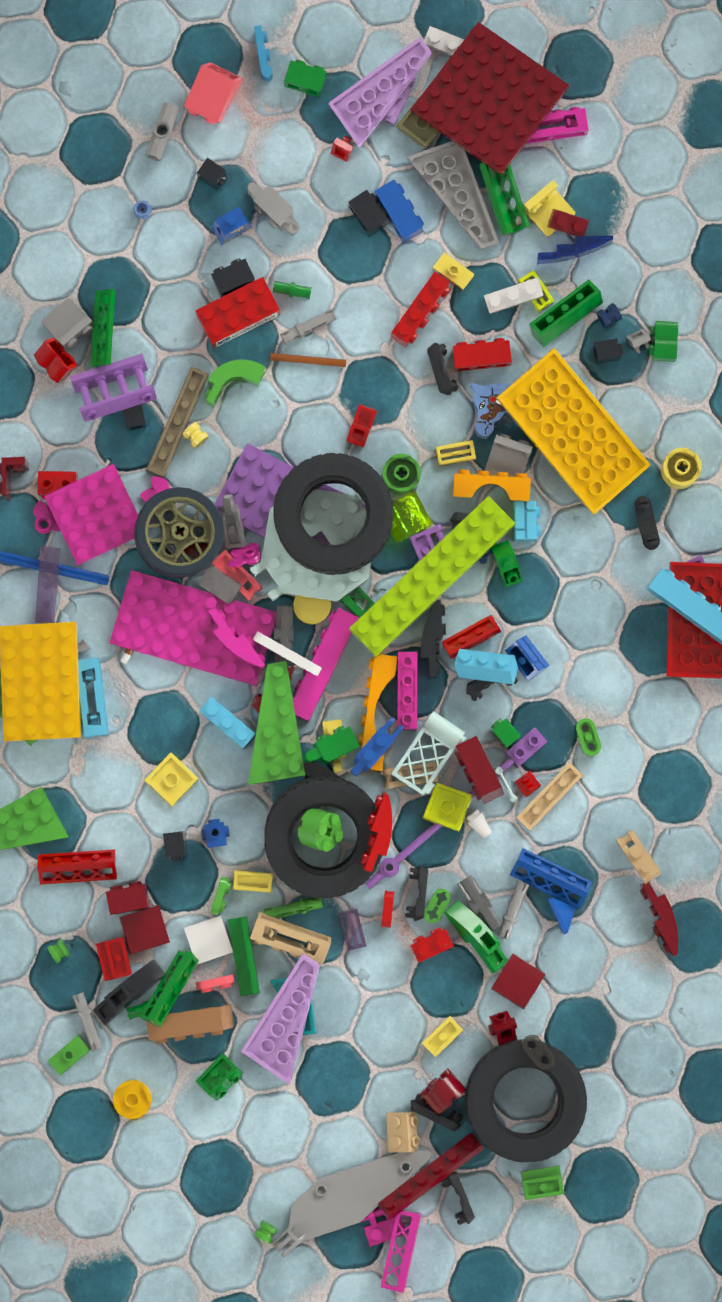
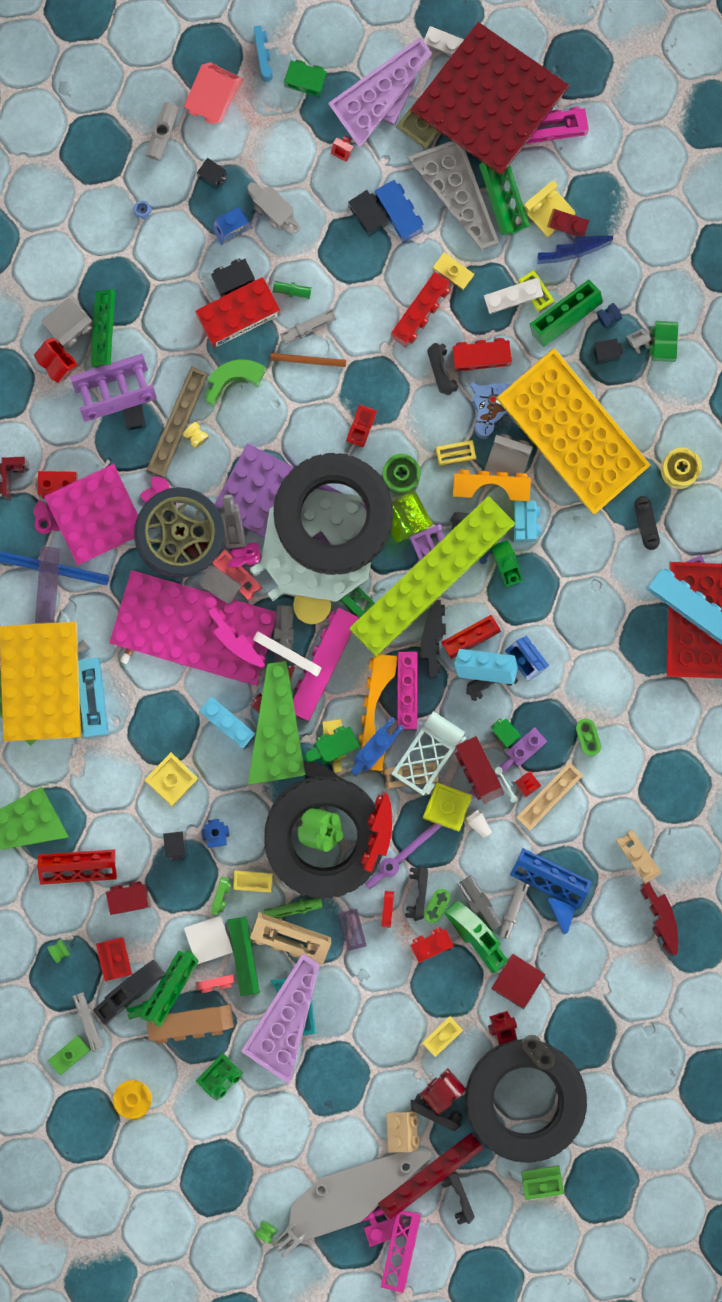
(144, 929): dark red slope -> none

